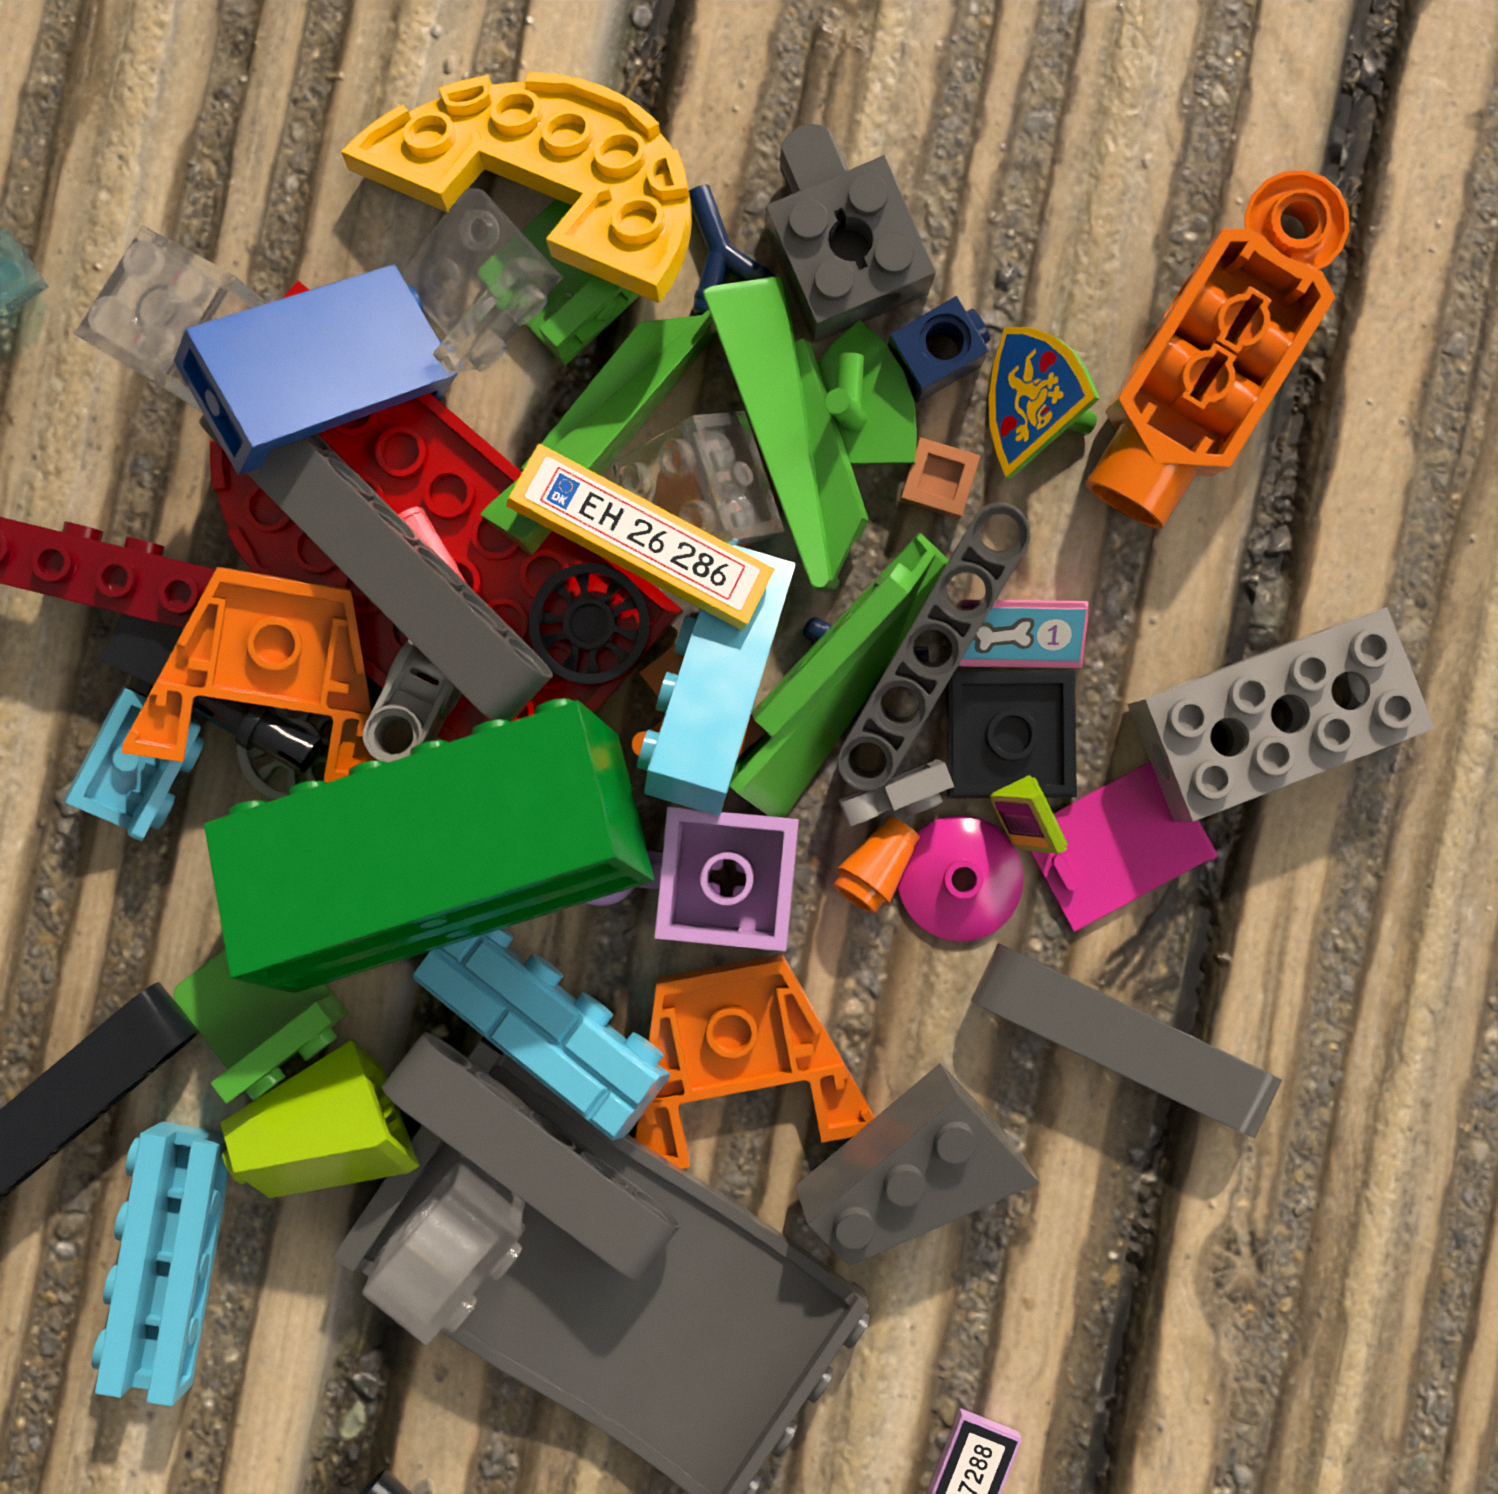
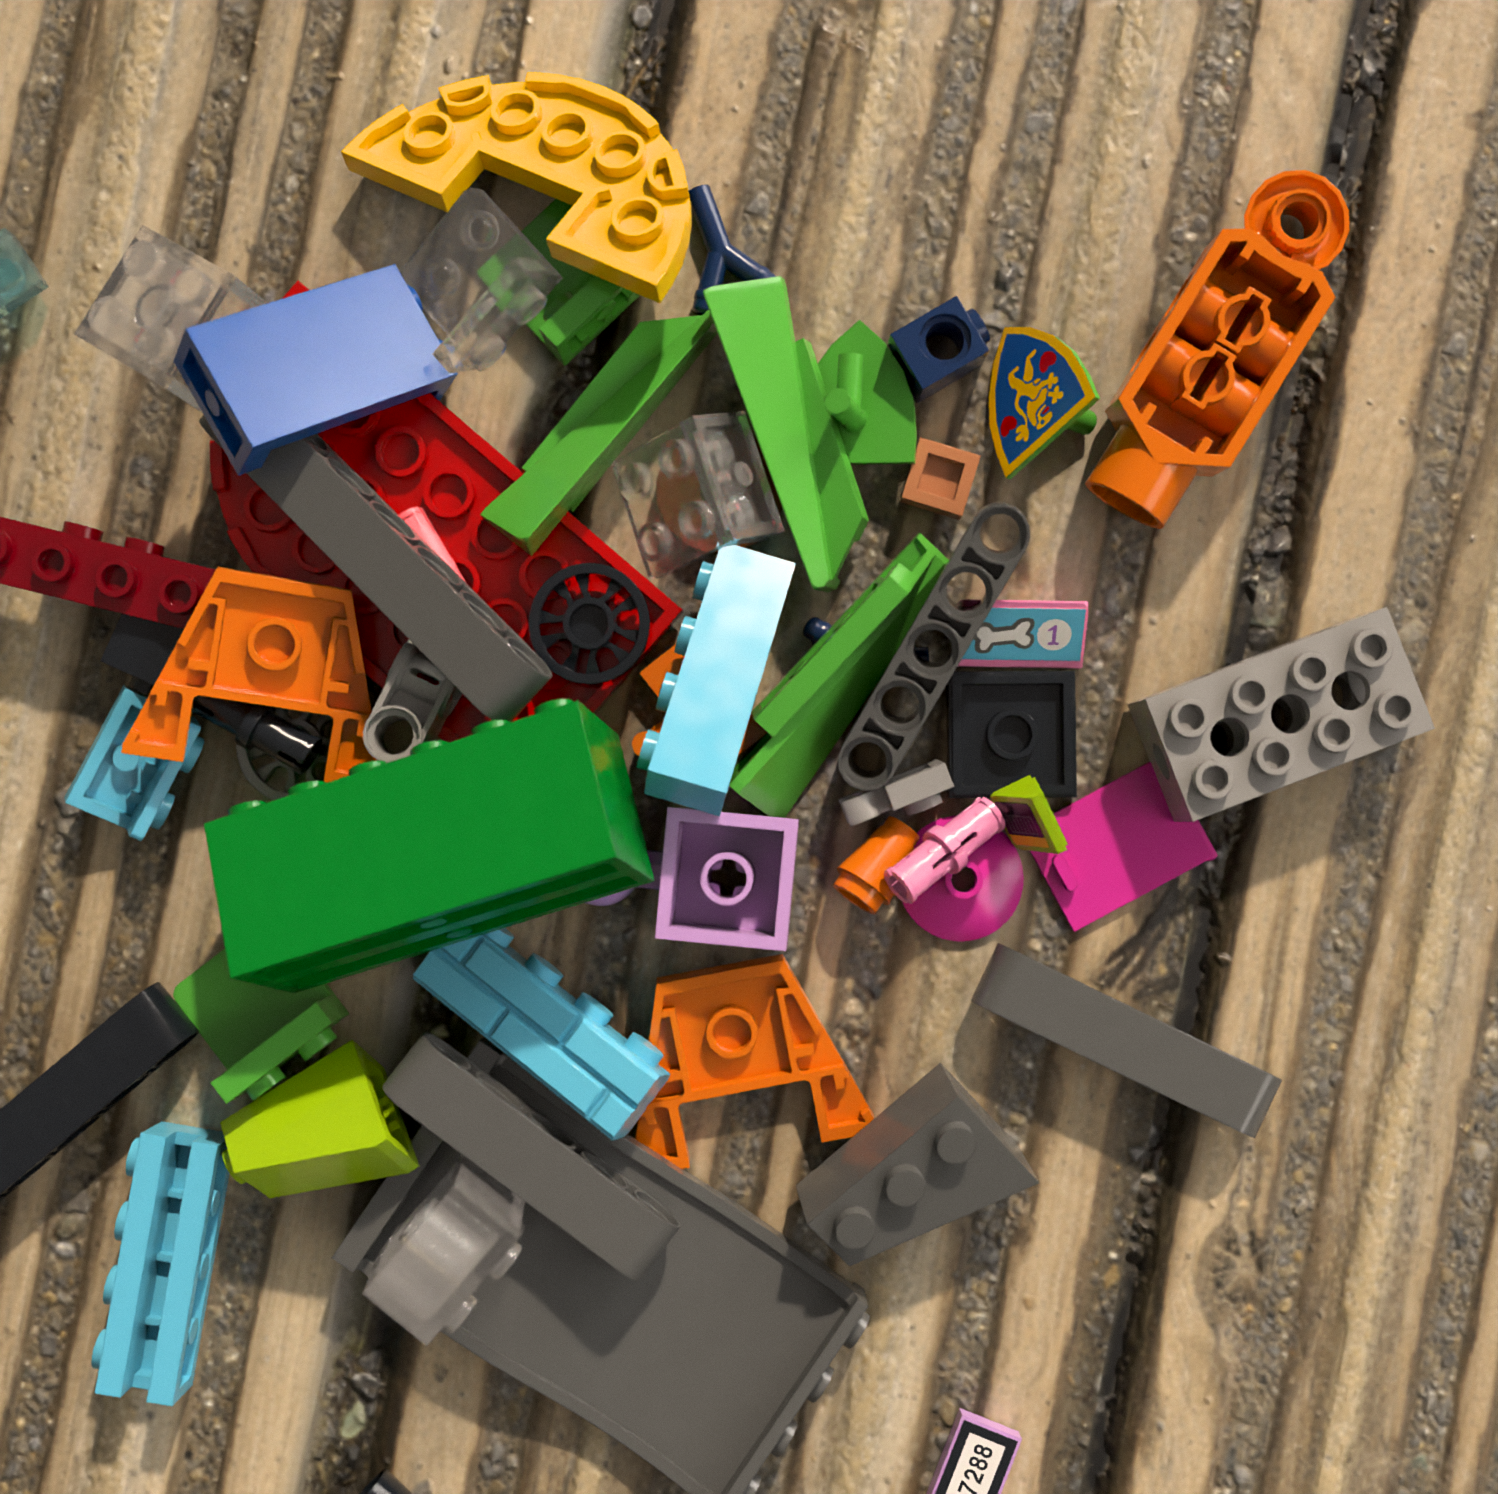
(640, 537): tile -> none
(843, 236): dark grey brick -> none
(944, 850): none -> bright pink pin

